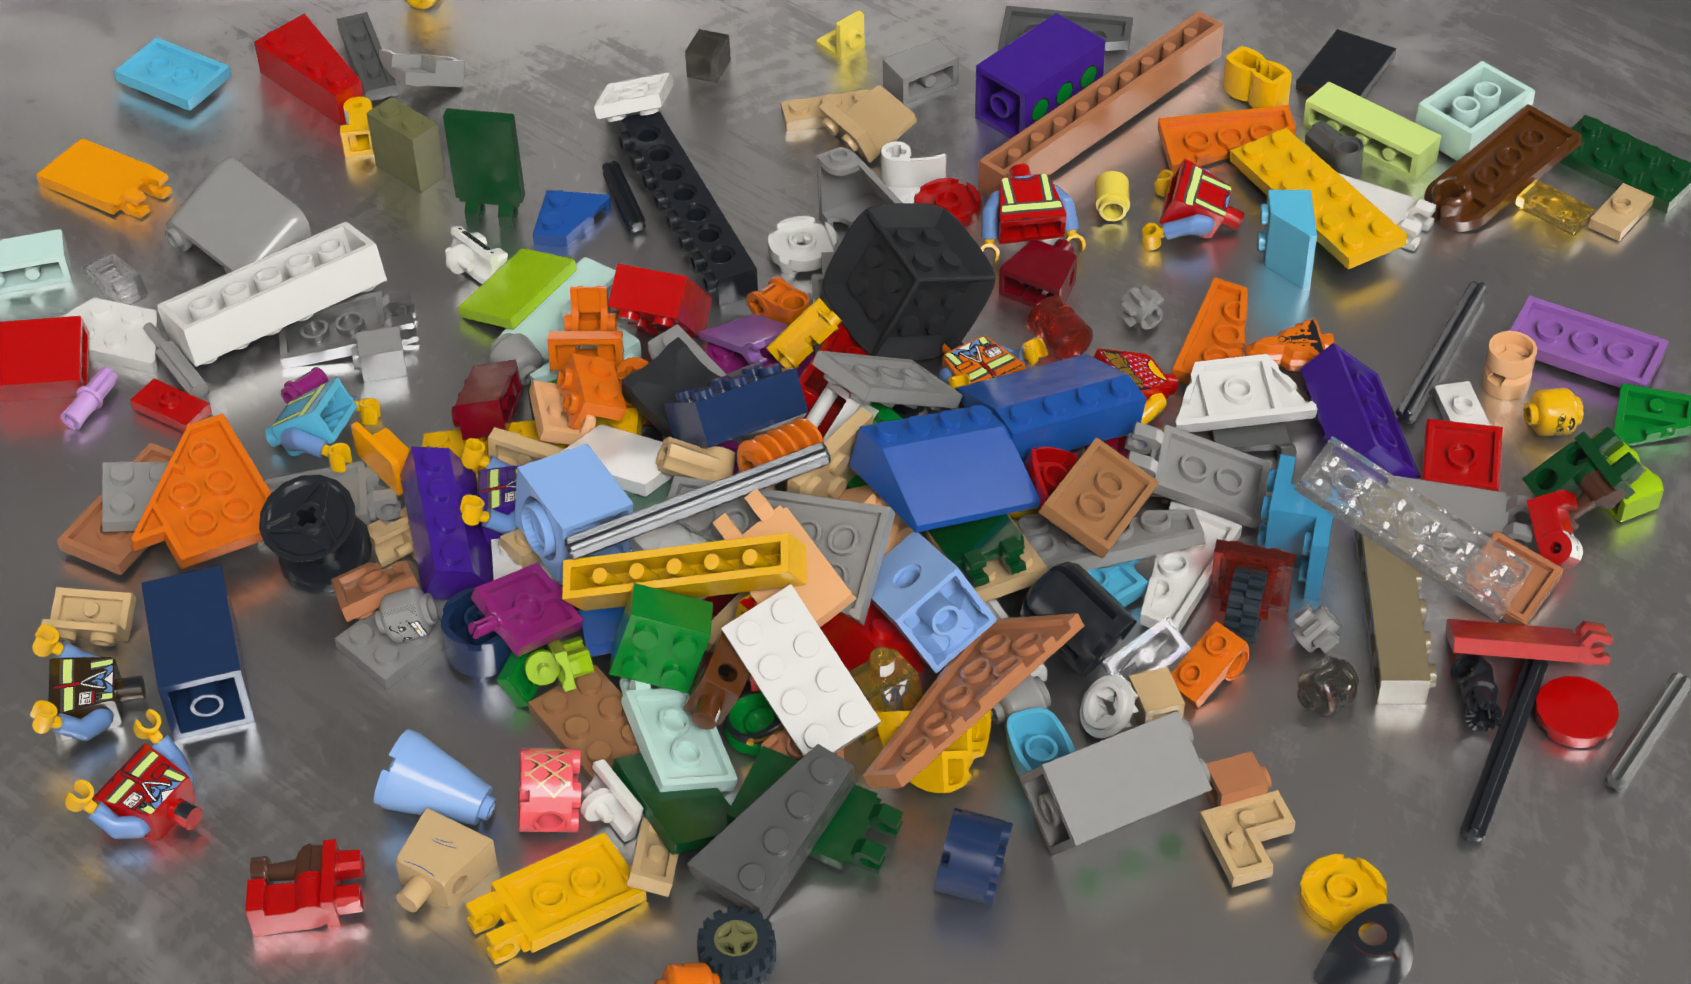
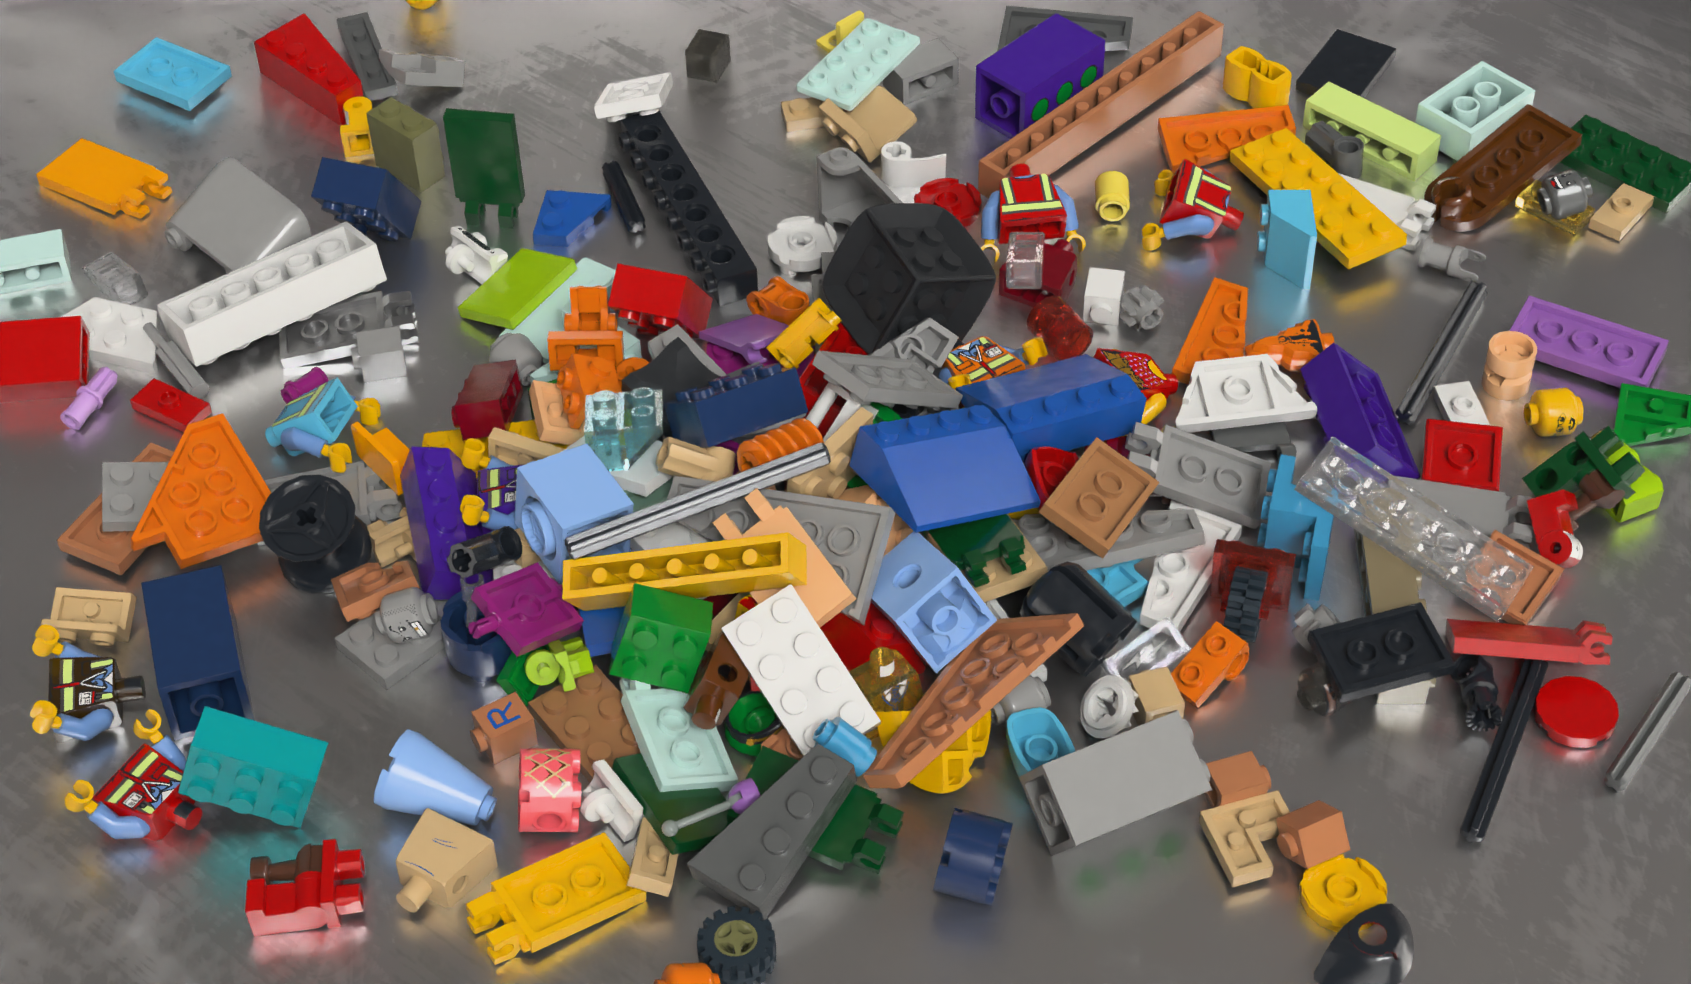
(252, 767): none -> teal brick
(366, 198): none -> dark blue brick
(467, 590): none -> clear hand
(485, 552): none -> black piece
(503, 728): none -> nougat brick
(623, 425): none -> clear light blue slope
(739, 799): none -> hinge
(846, 742): none -> dark azure brick
(858, 64): none -> light aqua bracket
(924, 343): none -> light grey slope
(1025, 260): none -> clear slope
(1103, 296): none -> white brick
(1312, 834): none -> nougat brick
(1381, 652): none -> black tile
(1449, 259): none -> light grey piece
(1564, 194): none -> dark grey head

